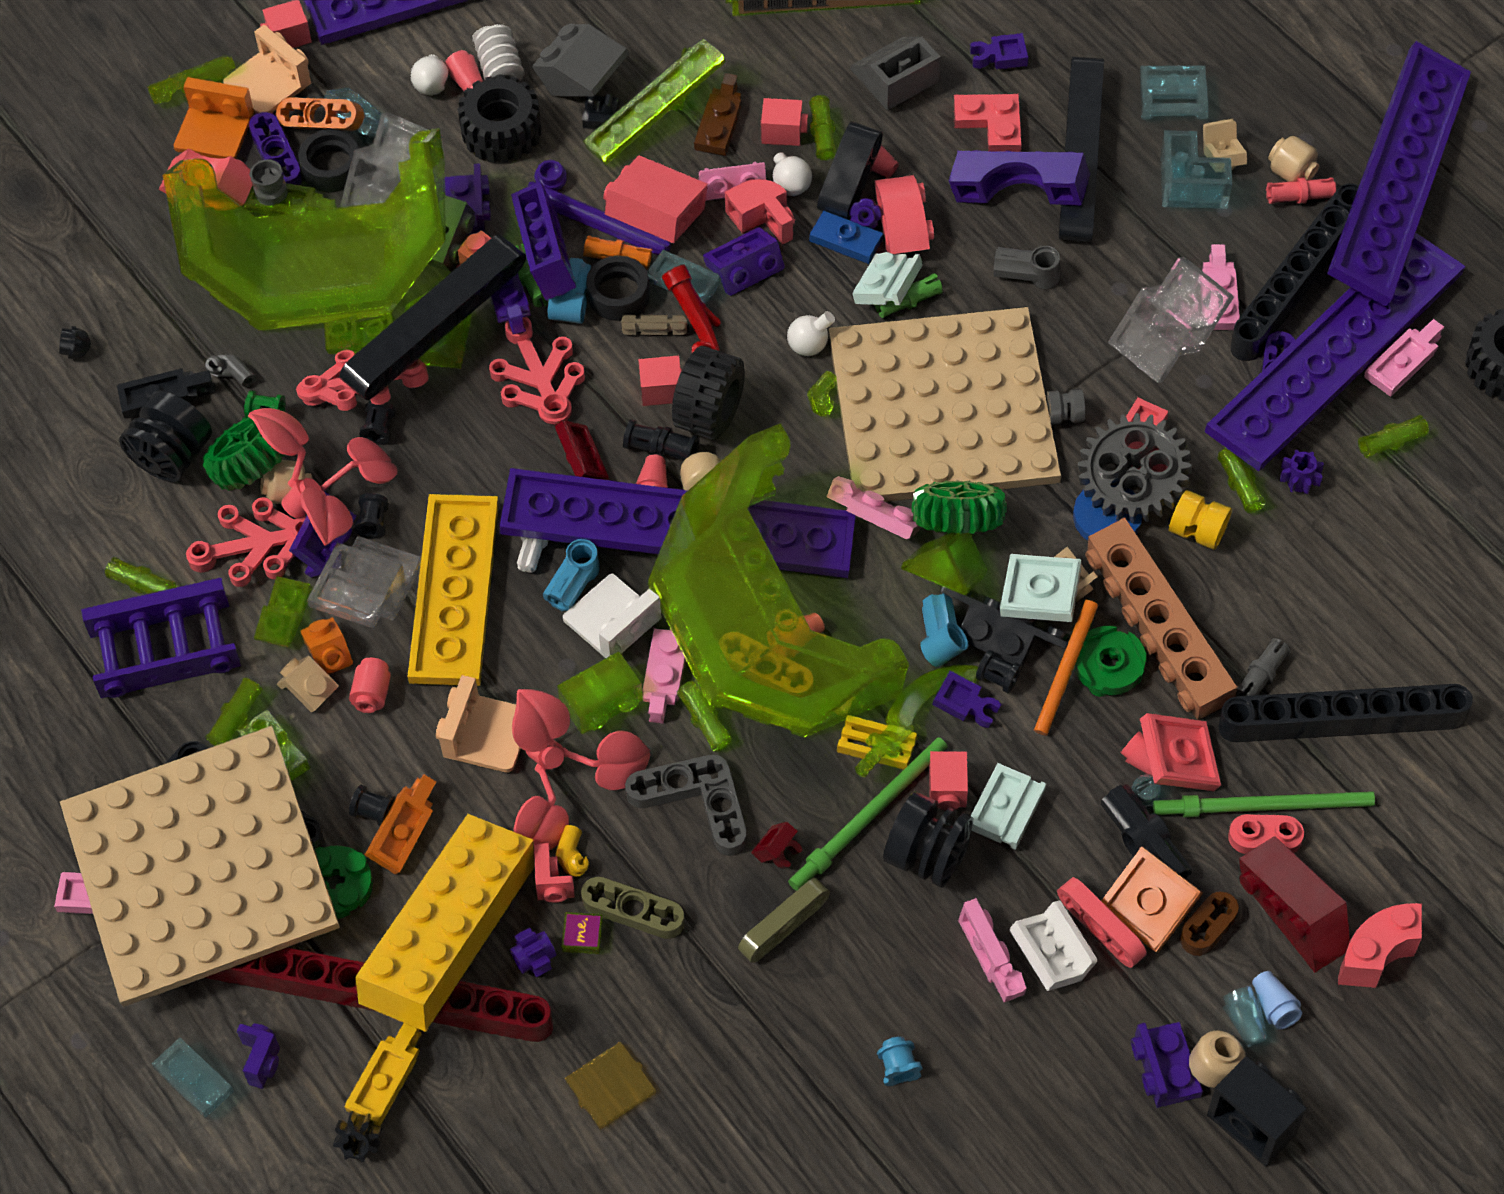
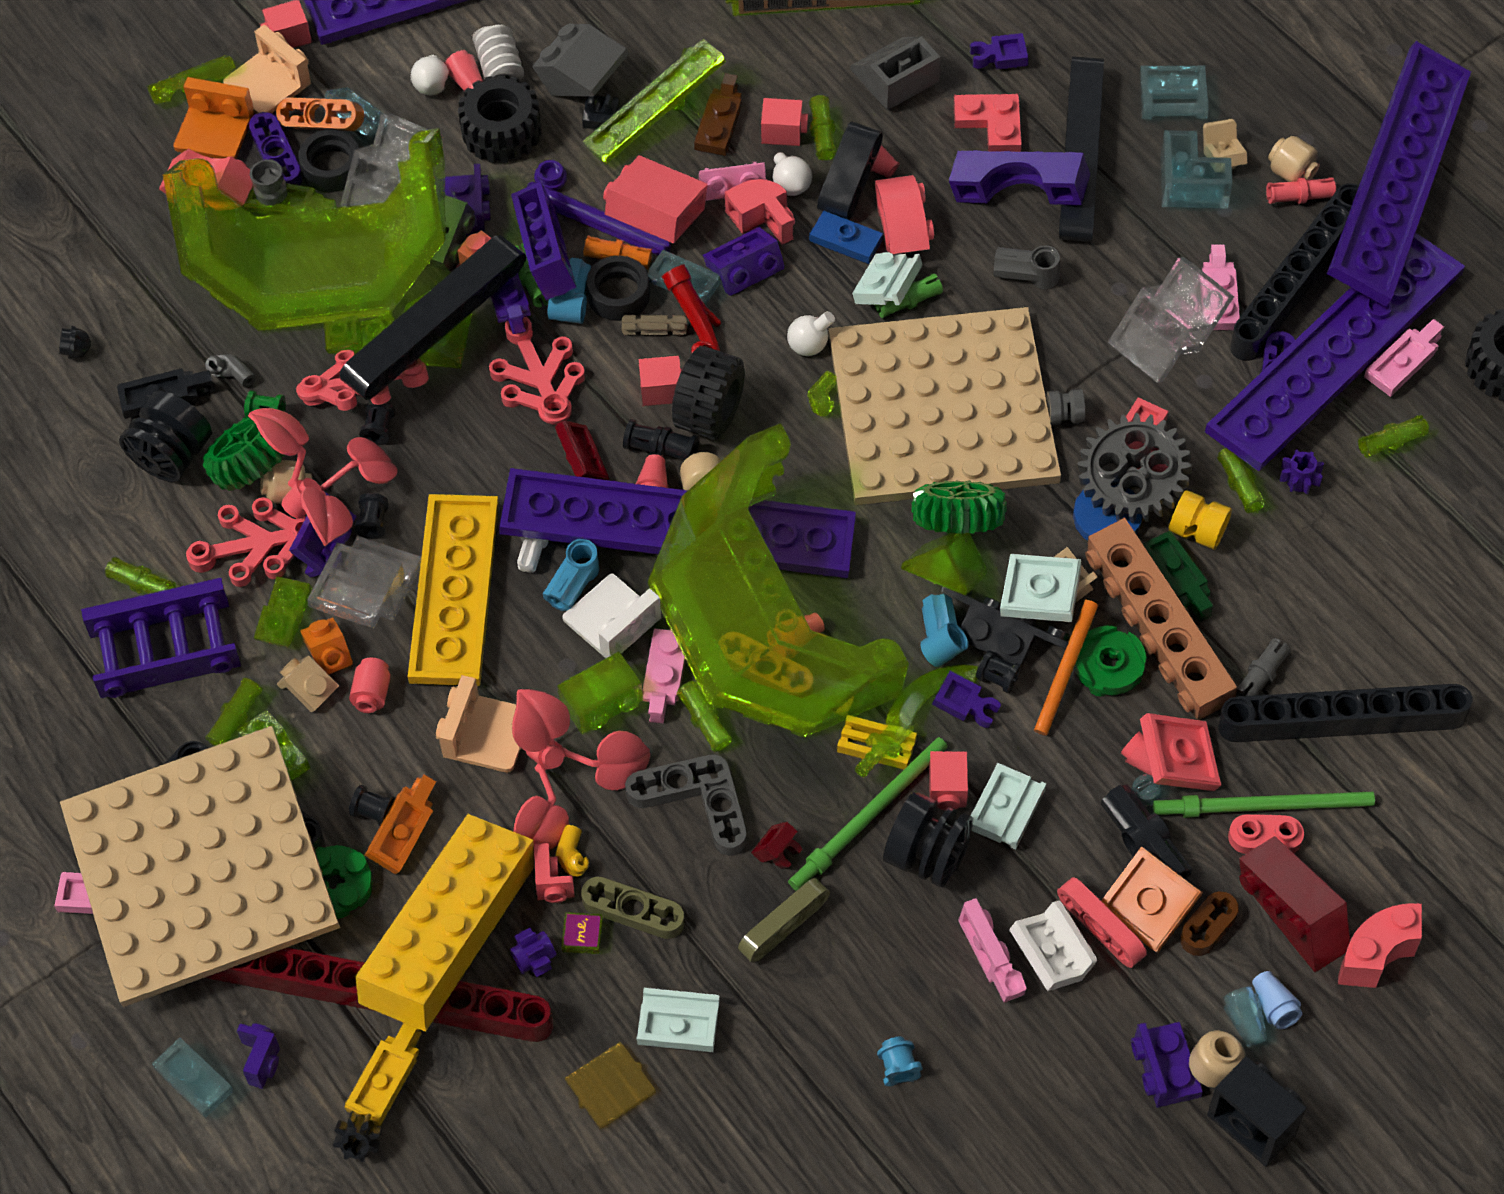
(678, 1019): none -> light aqua plate
(865, 205): dark purple plate -> none
(873, 508): bright pink hinge -> none
(1181, 574): none -> dark green hinge

